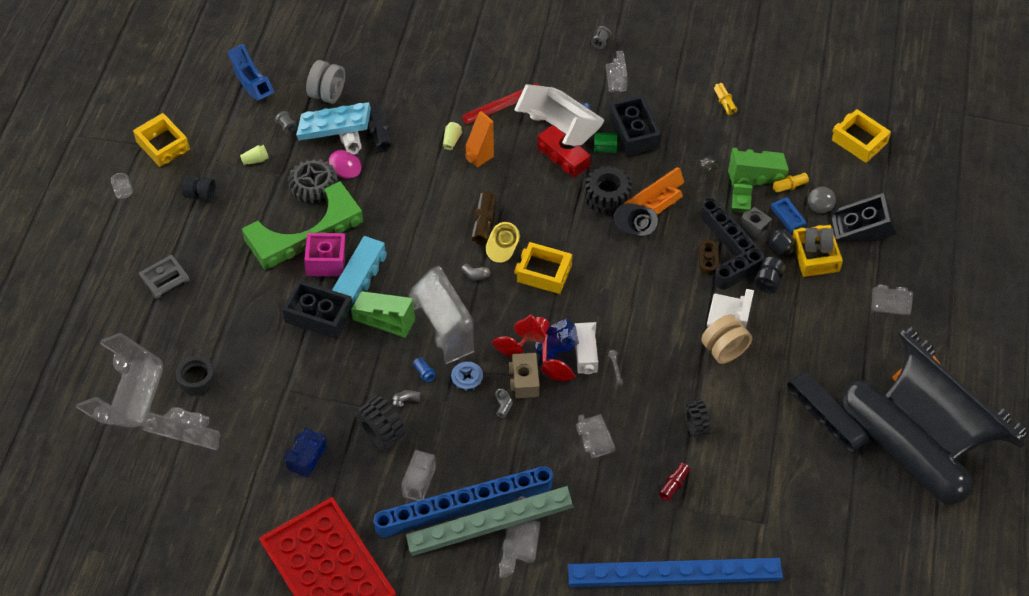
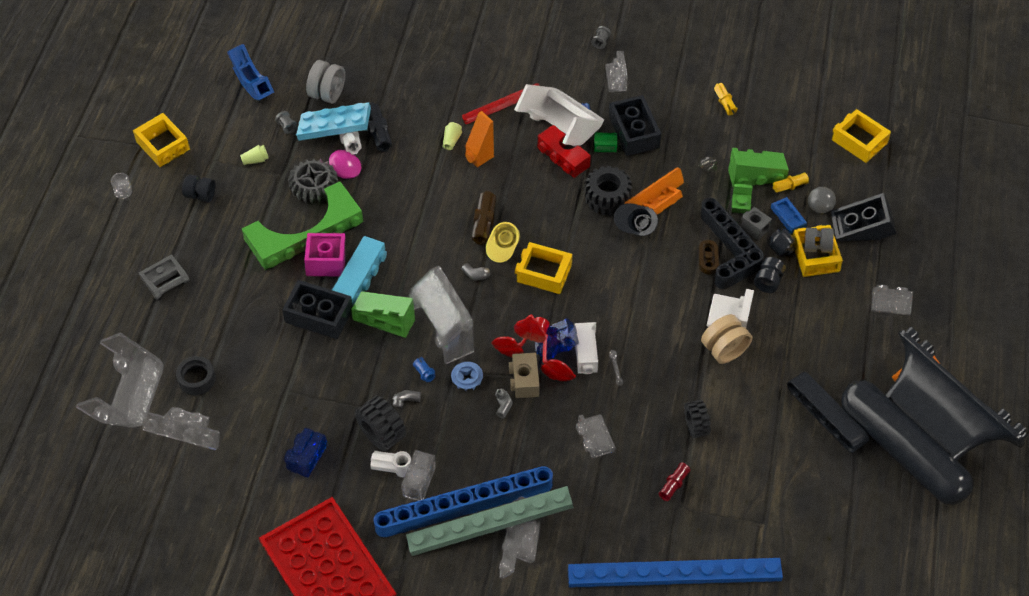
(391, 462): none -> white piece

